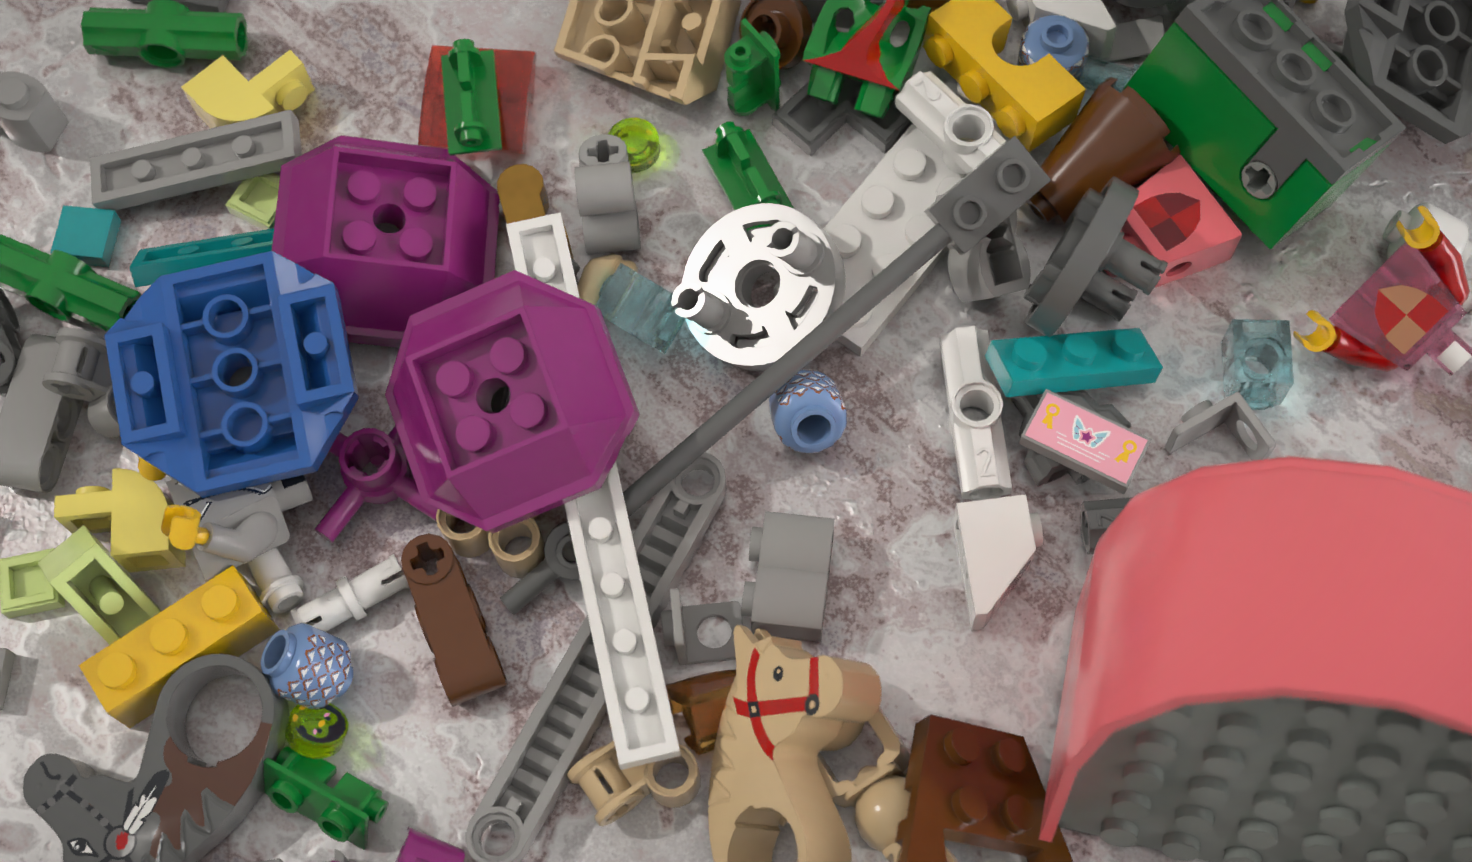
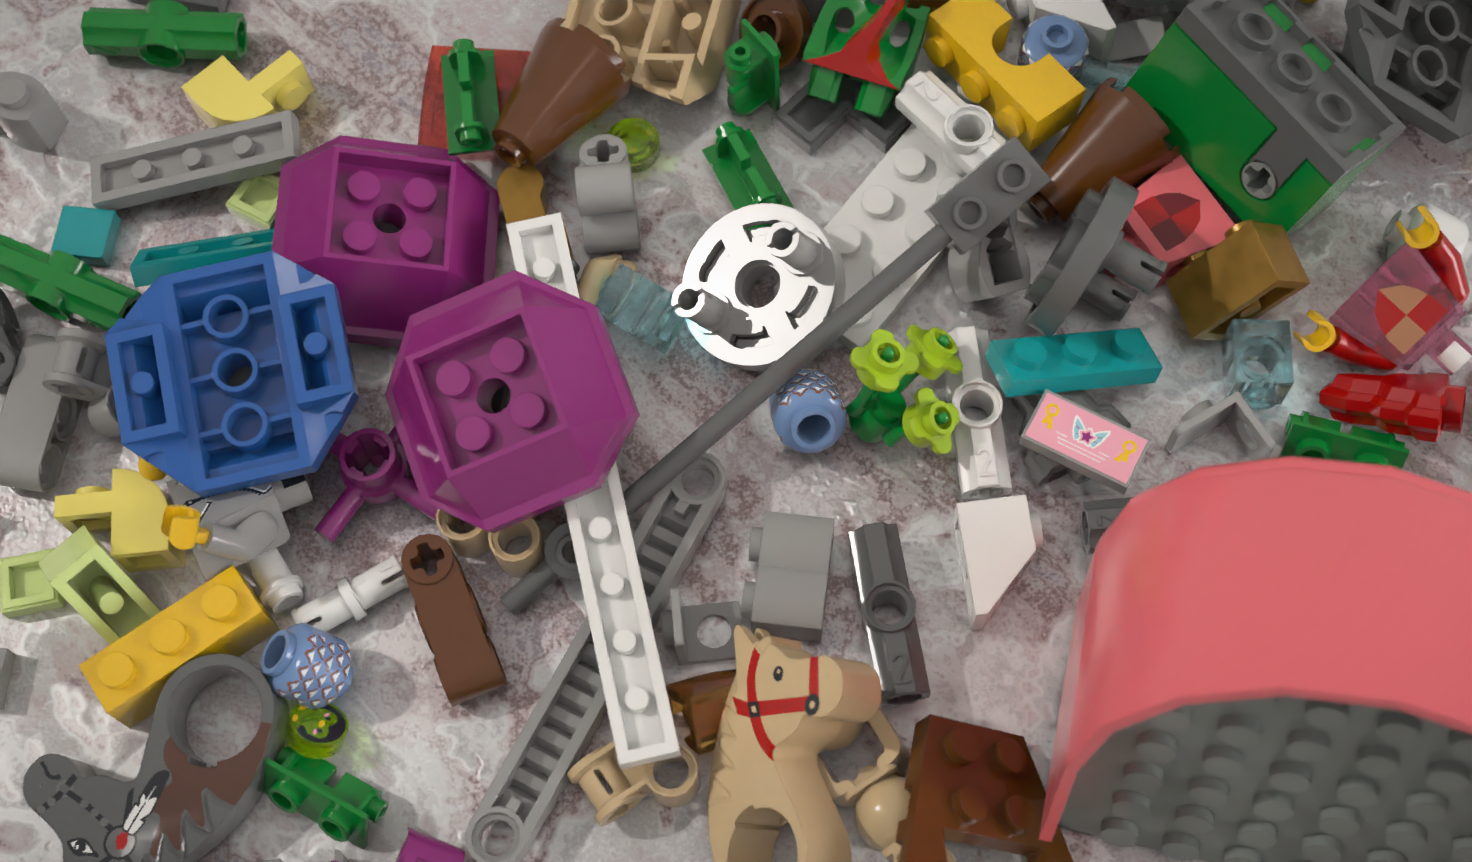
(559, 93): none -> reddish brown cone
(886, 372): none -> lime plant
(892, 647): none -> dark grey piece
(1237, 279): none -> pearl gold brick
(1321, 439): none -> green hinge
(1397, 403): none -> red rock

